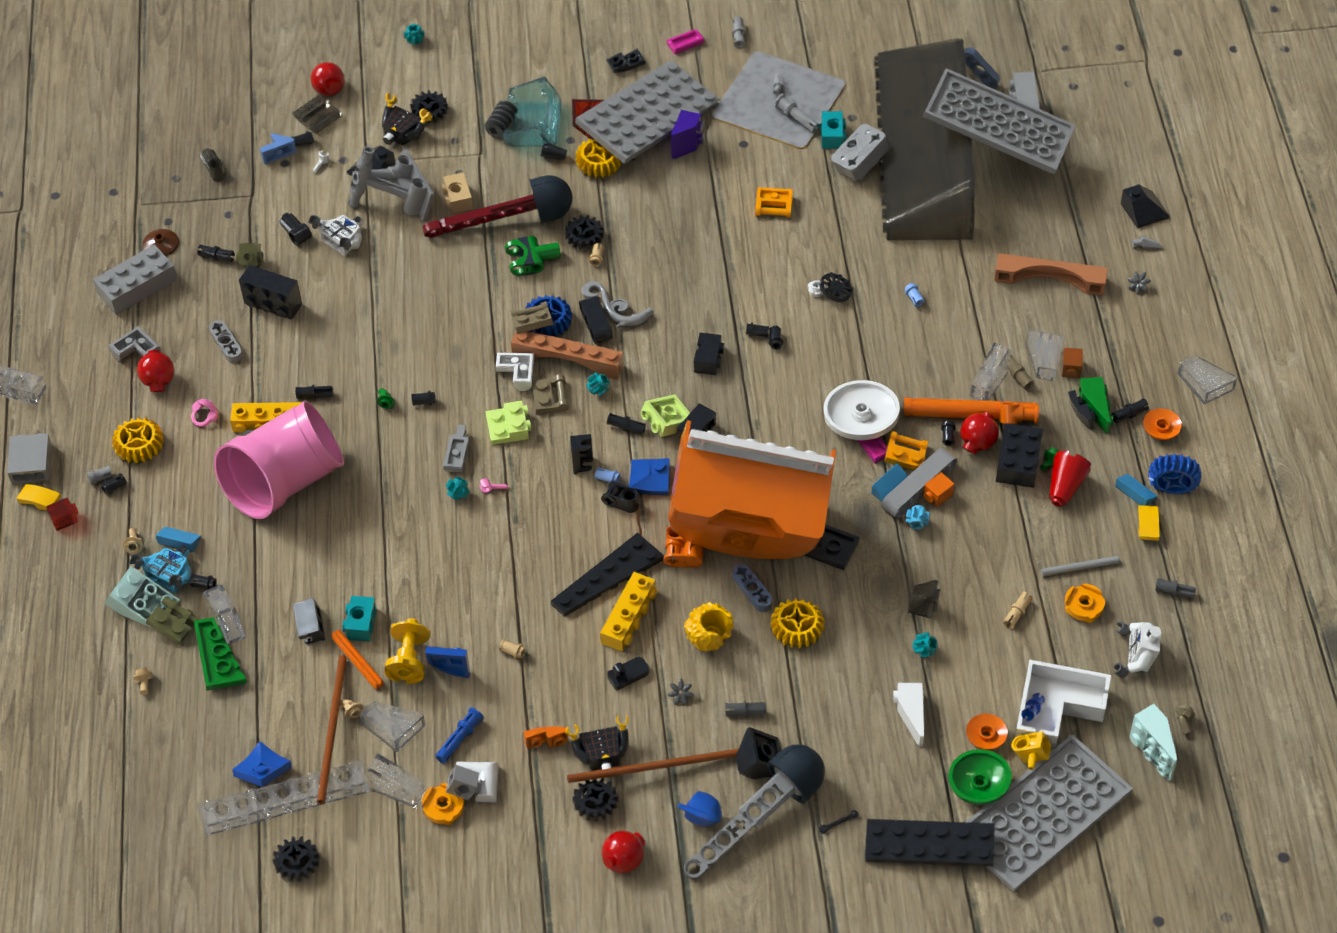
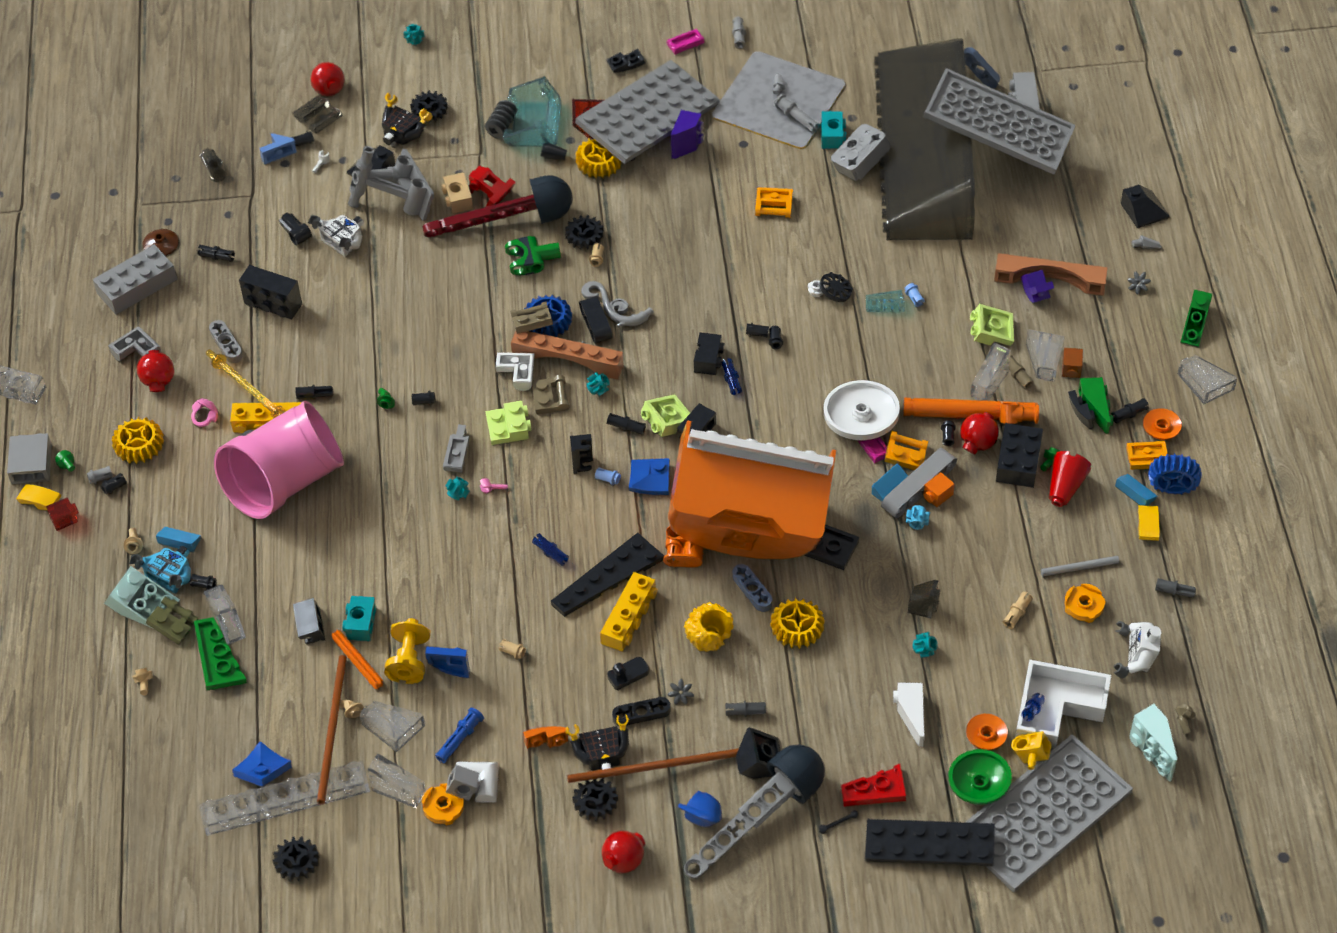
(65, 460): none -> green plate
(219, 361): none -> clear yellow bar
(255, 252): olive brick -> none
(496, 192): none -> red tile
(550, 549): none -> clear blue pin
(621, 497): black piece -> none
(646, 704): none -> black beam
(731, 376): none -> clear blue pin
(877, 789): none -> red wing
(891, 296): none -> clear light blue slope
(992, 325): none -> yellowish green plate
(1036, 286): none -> dark purple brick
(1143, 453): none -> light orange plate
(1196, 318): none -> green slope

